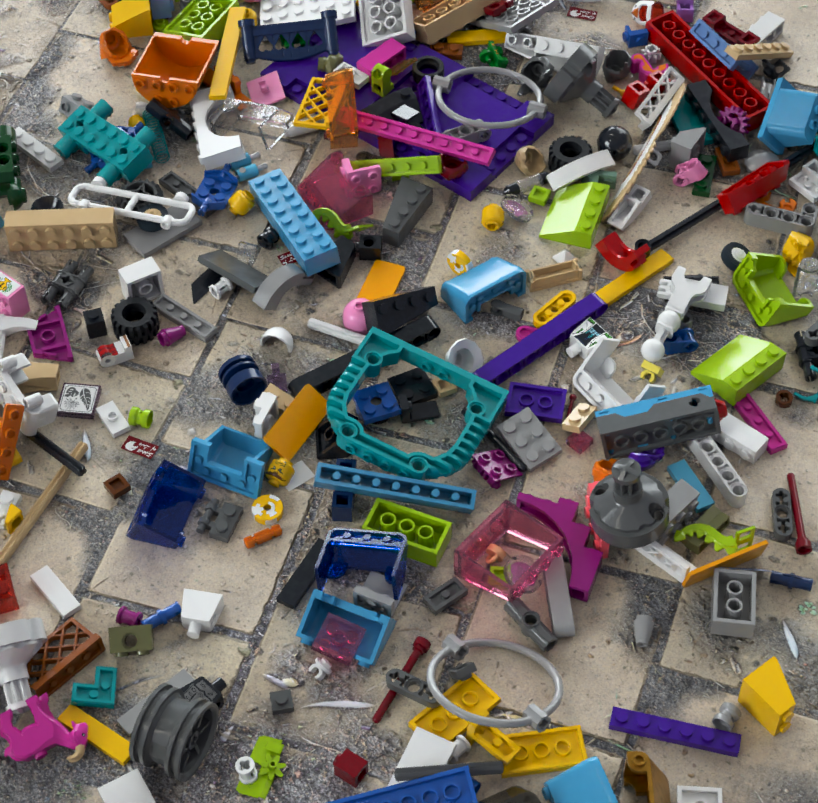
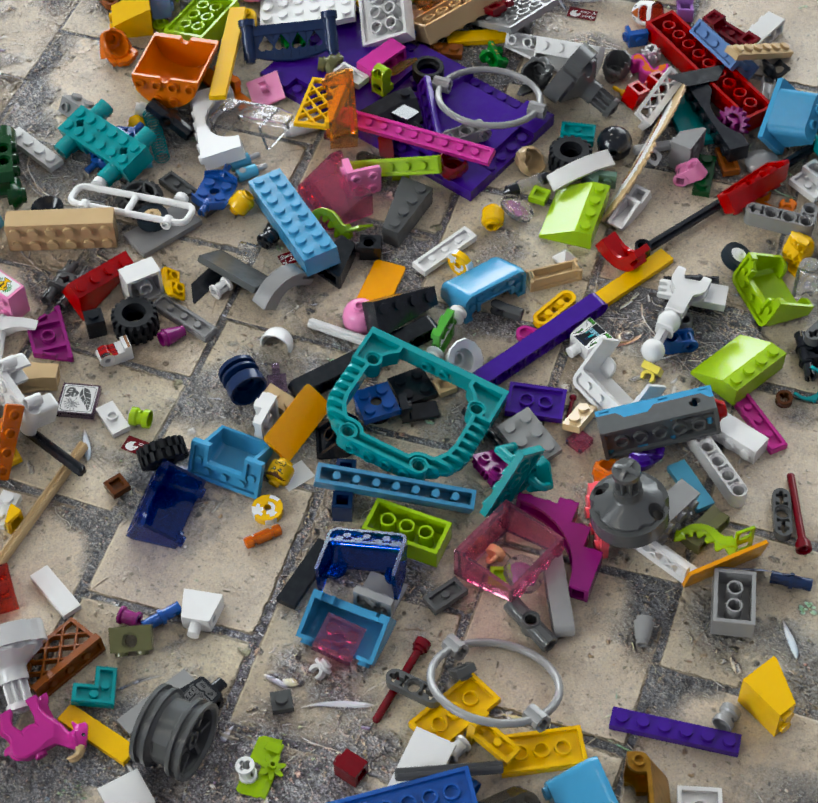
(94, 286): none -> red wedge
(169, 448): none -> black tyre
(172, 283): none -> yellow slope
(225, 523): dark grey plate -> none
(438, 255): none -> white plate
(445, 330): none -> bright green plate
(525, 471): none -> teal plate
(582, 130): none -> teal plate
(698, 76): none -> black sticker

